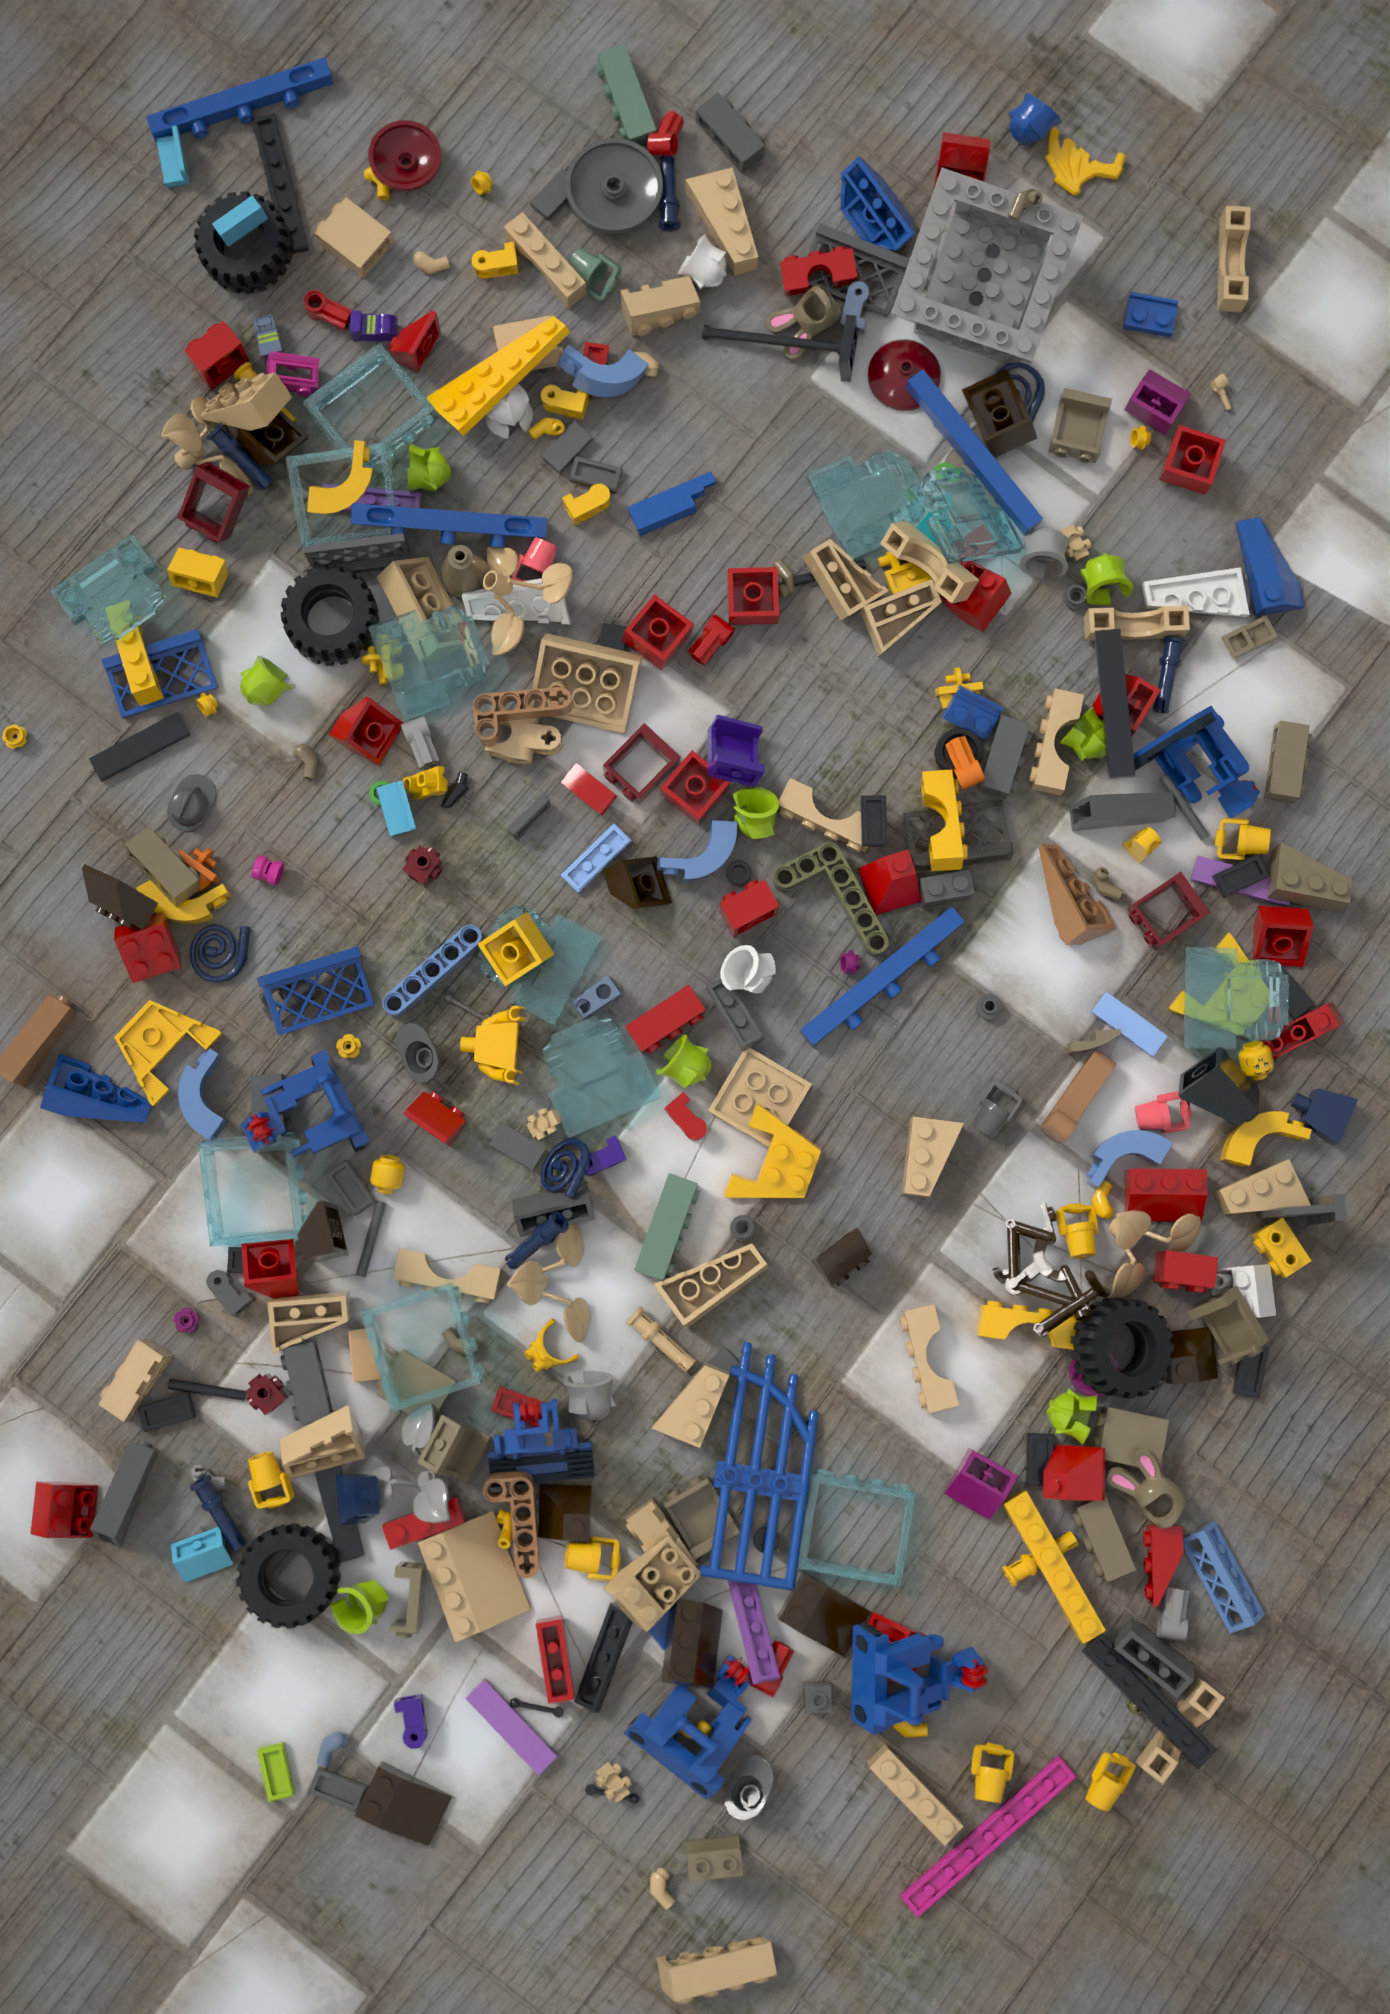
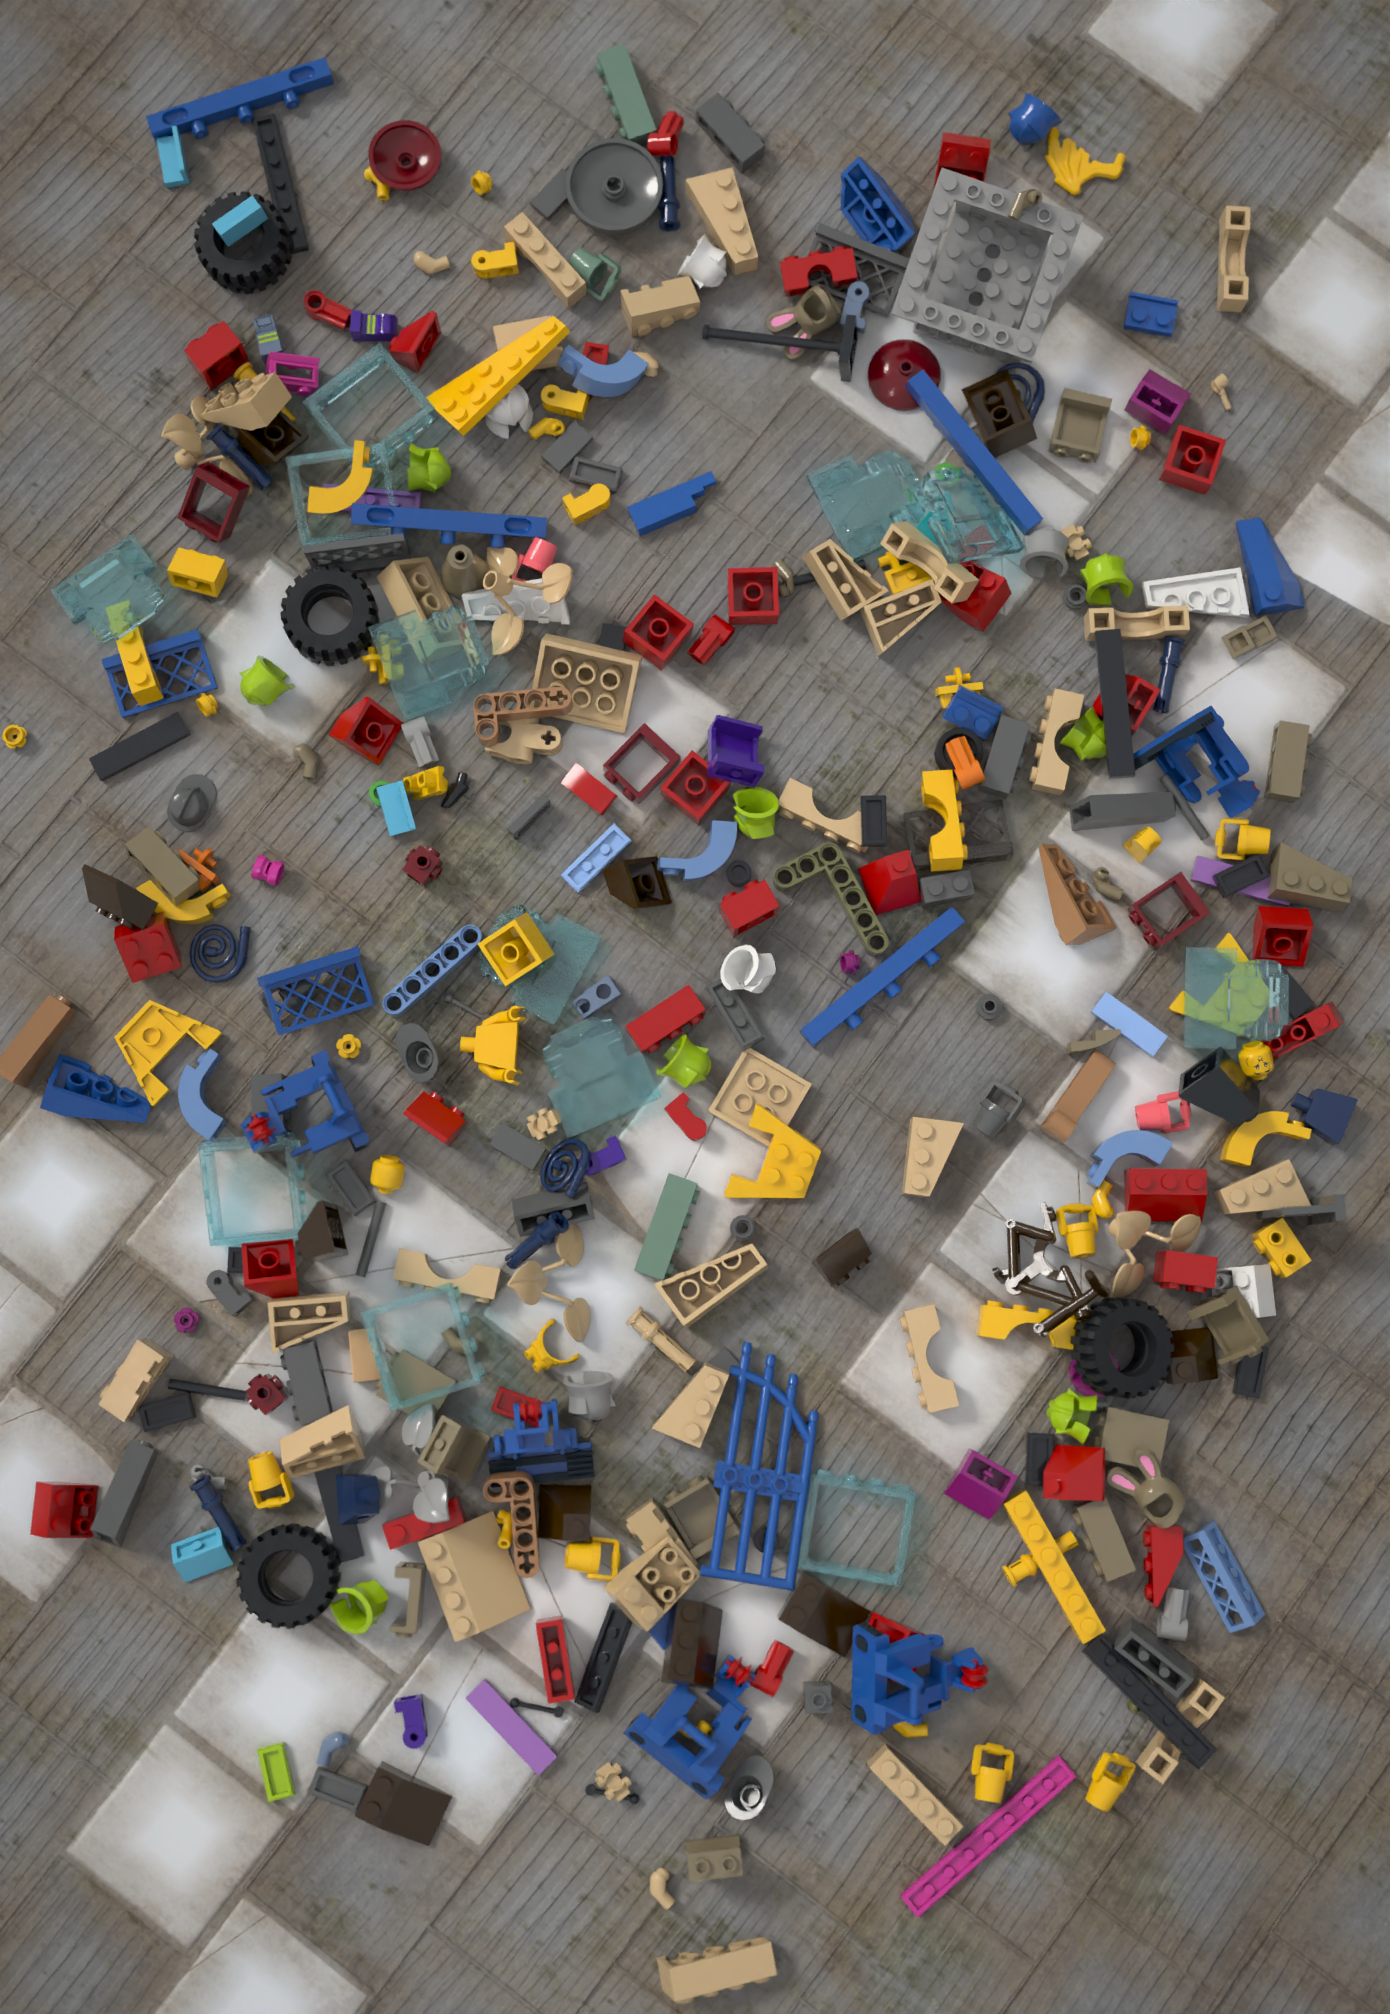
(354, 237): tan brick -> none
(754, 1632): medium lavender tile -> none

